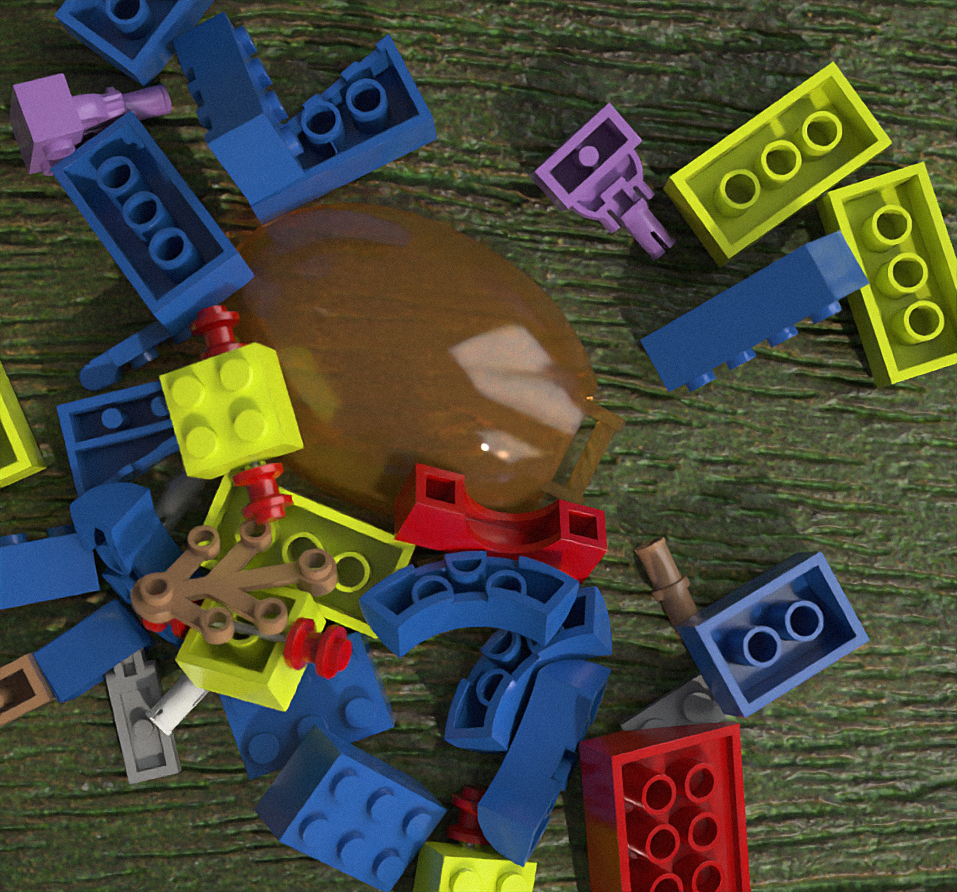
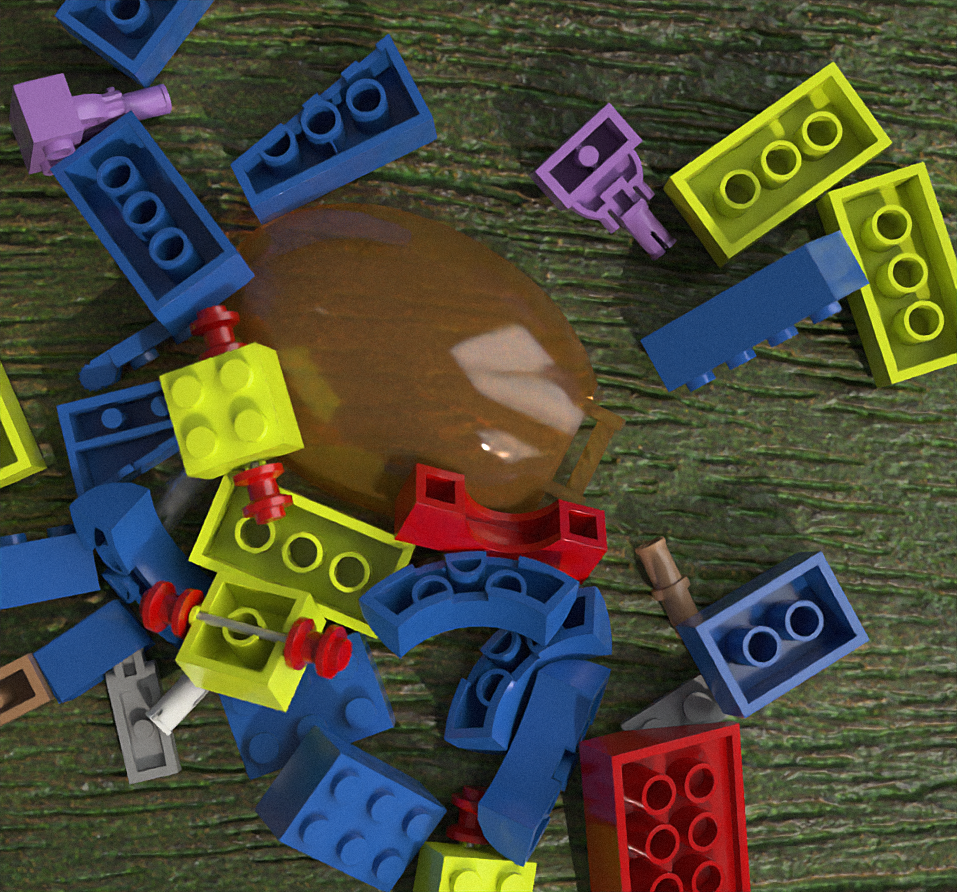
(228, 584): medium nougat plant -> none
(237, 110): blue wedge -> none

